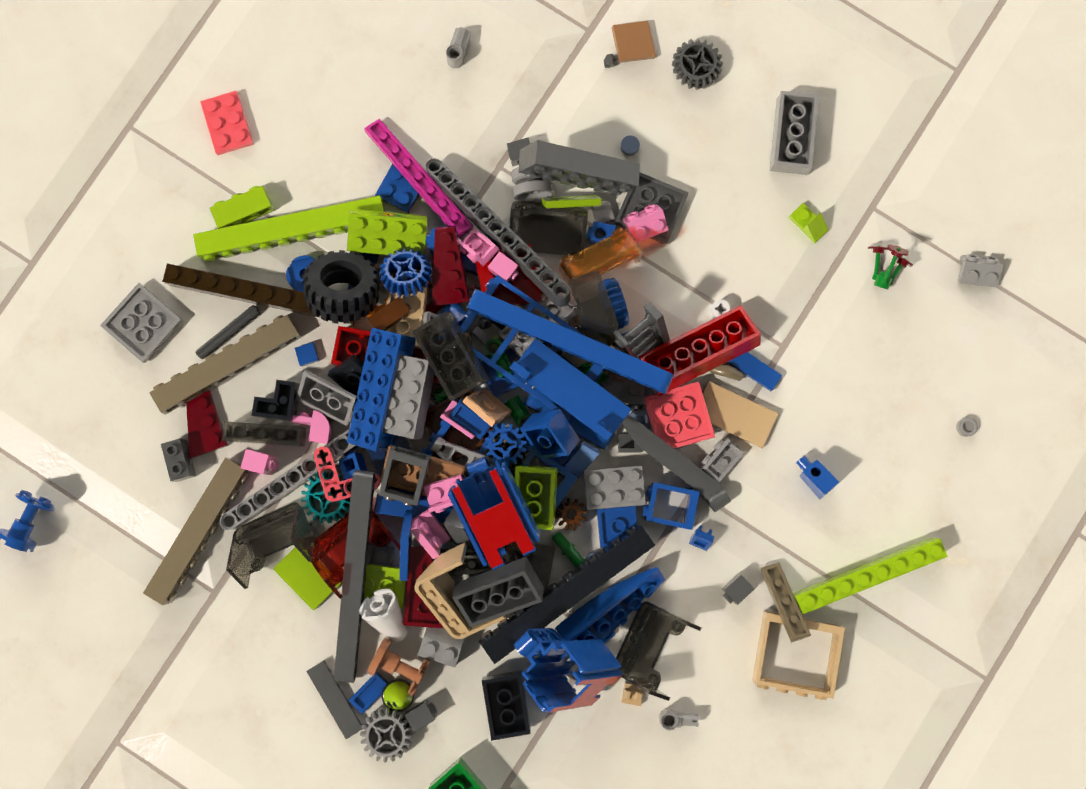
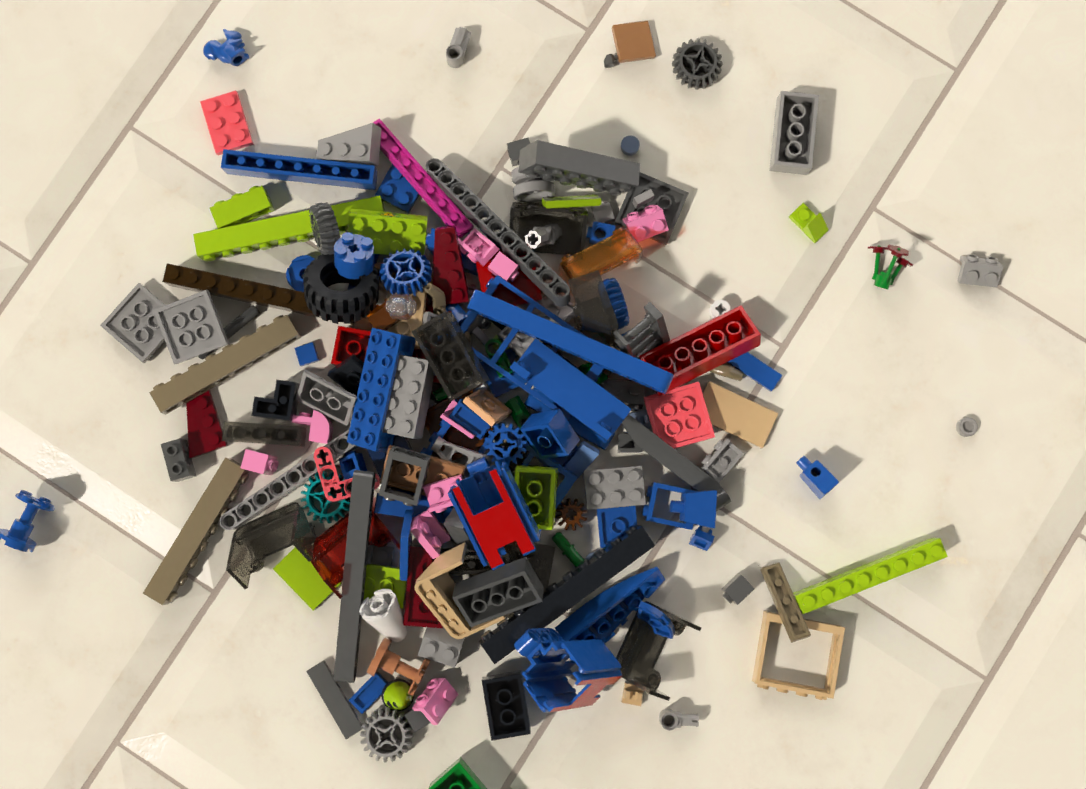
(191, 327): none -> light grey plate
(229, 52): none -> blue animal
(299, 169): none -> blue brick
(324, 227): none -> dark grey gear
(352, 146): none -> light grey wedge
(354, 255): none -> blue brick
(401, 306): none -> clear head
(435, 699): none -> bright pink bracket
(438, 297): none -> dark tan arm
(543, 235): none -> light grey piece
(643, 199): none -> light grey tile
(657, 619): none -> blue tile
(697, 507): none -> blue torso

